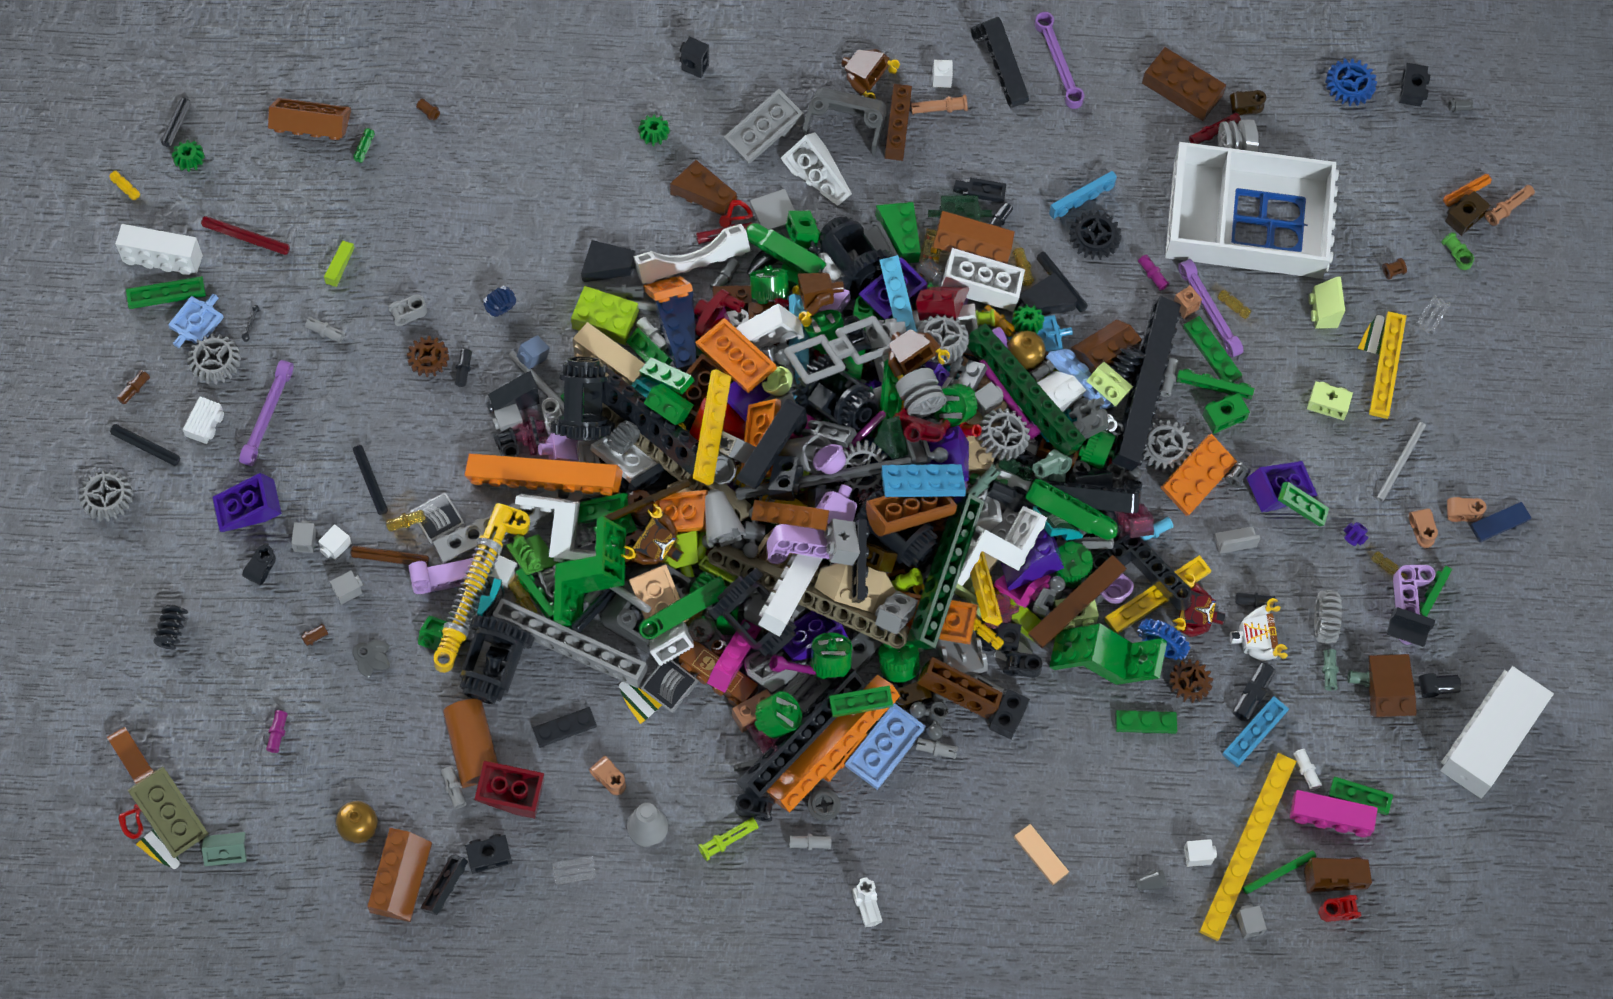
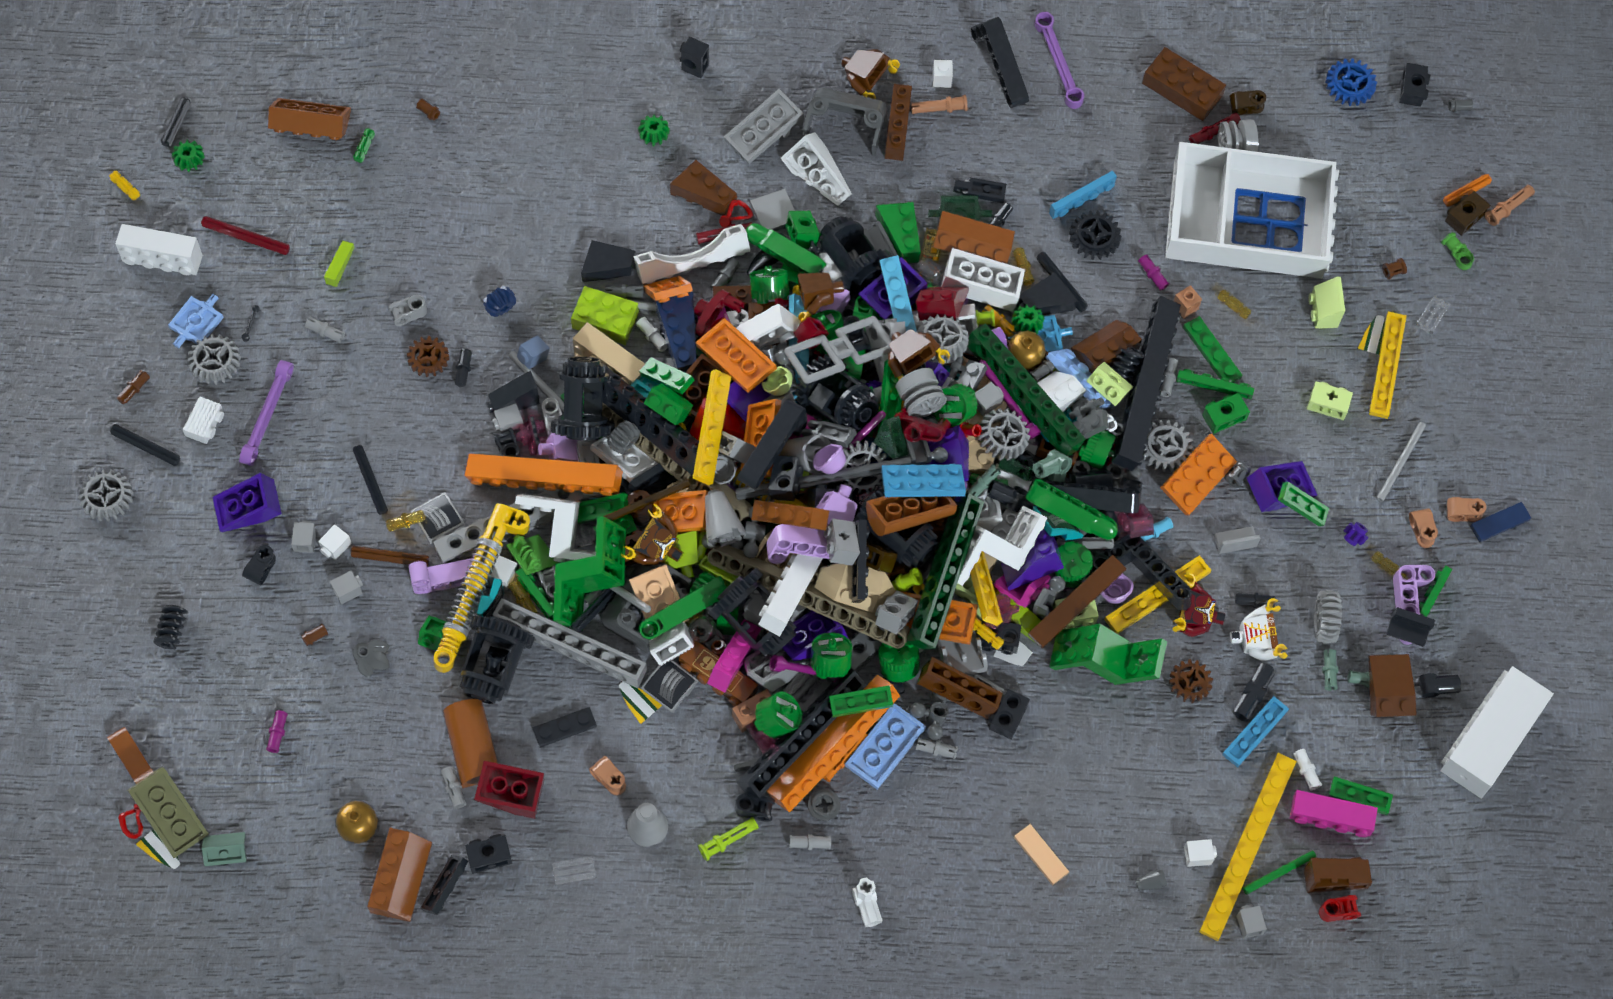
(165, 292): green plate -> none
(646, 347): green plate -> none
(809, 329): none -> dark red brick
(912, 694): dark brown piece -> none
(1021, 663): black piece -> none
(1146, 721): green plate -> none
(1176, 645): blue gear -> none
(1231, 343): medium lavender piece -> none

